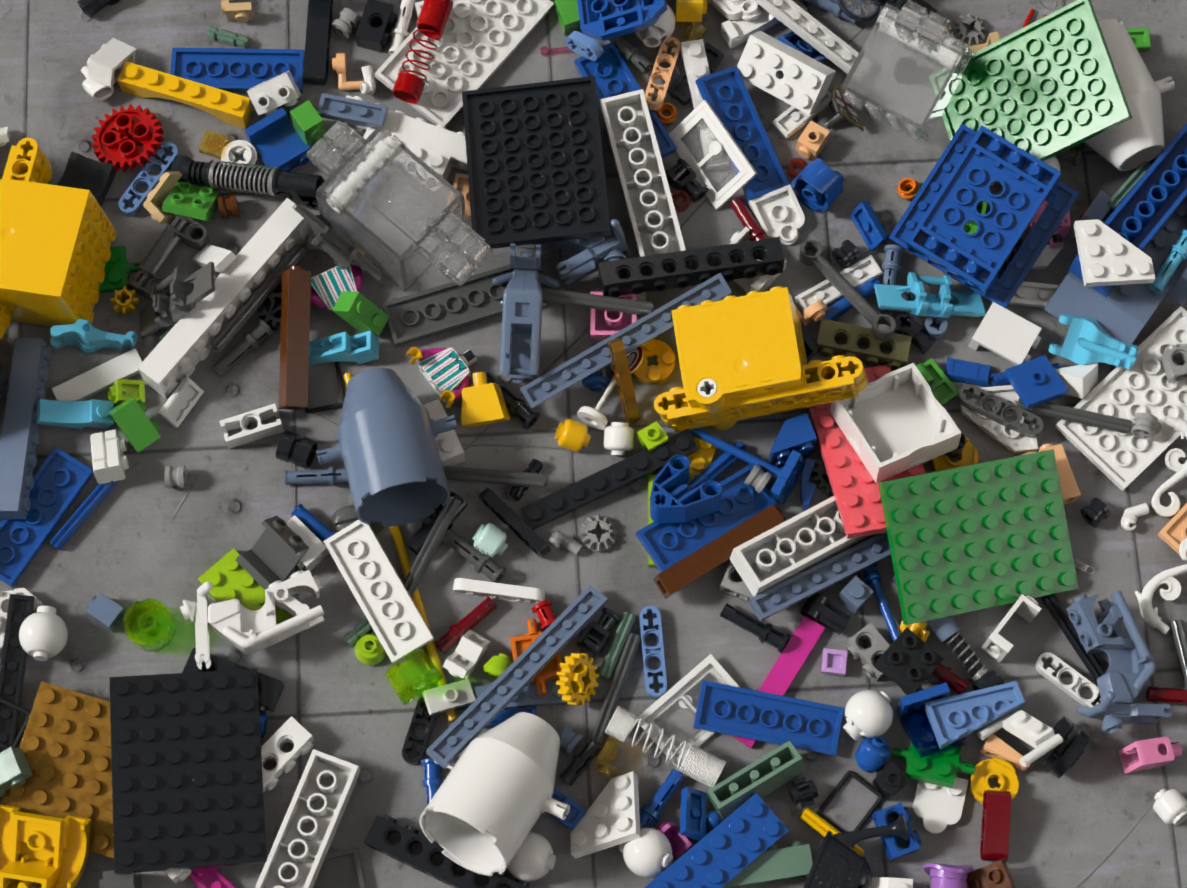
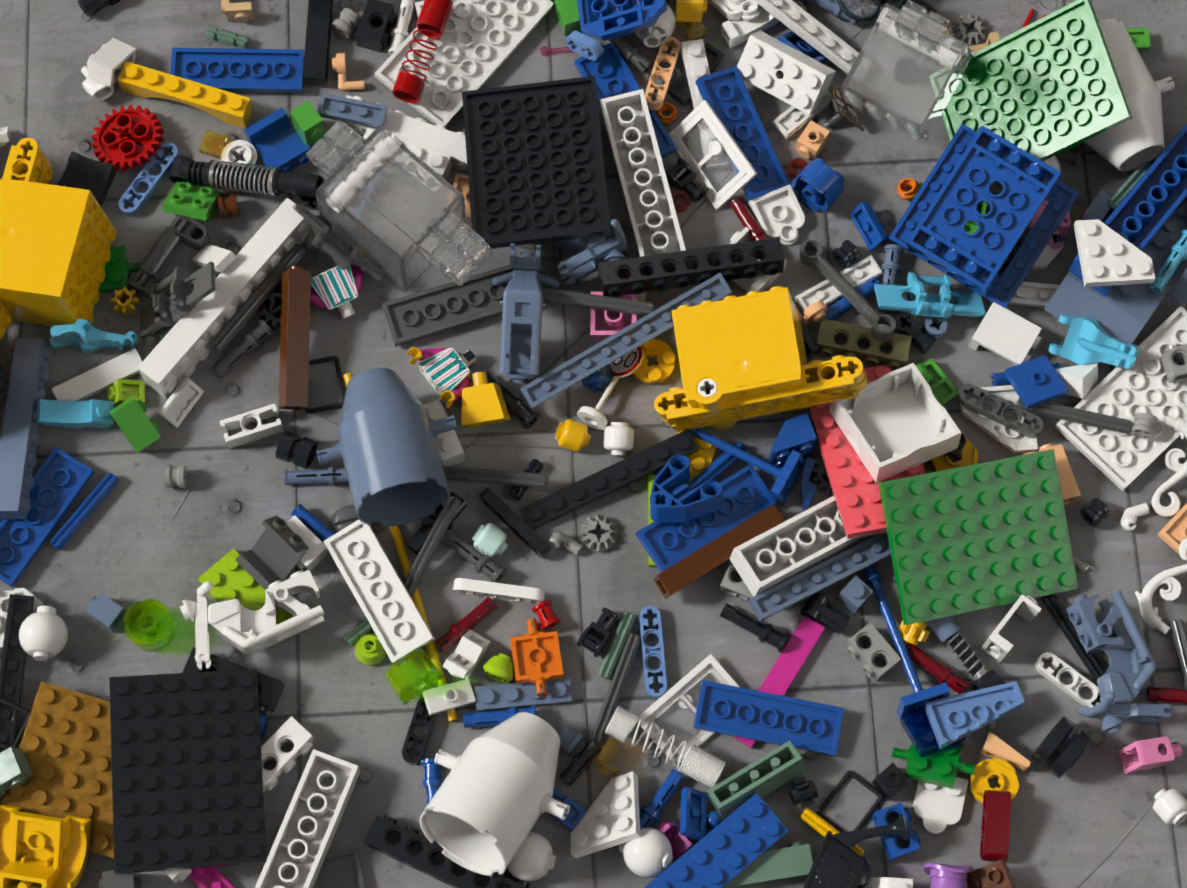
(108, 456): white brick -> none
(156, 197): tan bracket -> none
(274, 93): white brick -> none
(344, 348): medium azure slope -> none
(360, 312): bright green brick -> none
(369, 86): white arm -> none
(516, 677): sand blue plate -> none
(577, 679): yellow gear -> none
(624, 380): pearl gold beam -> none
(651, 436): lime bracket -> none
(758, 478): light grey wheel -> none
(834, 662): lavender plate -> none
(868, 714): white brick -> none
(872, 754): blue head -> none
(908, 661): black brick -> none
(968, 372): blue tile -> none
(1027, 729): white plate -> none

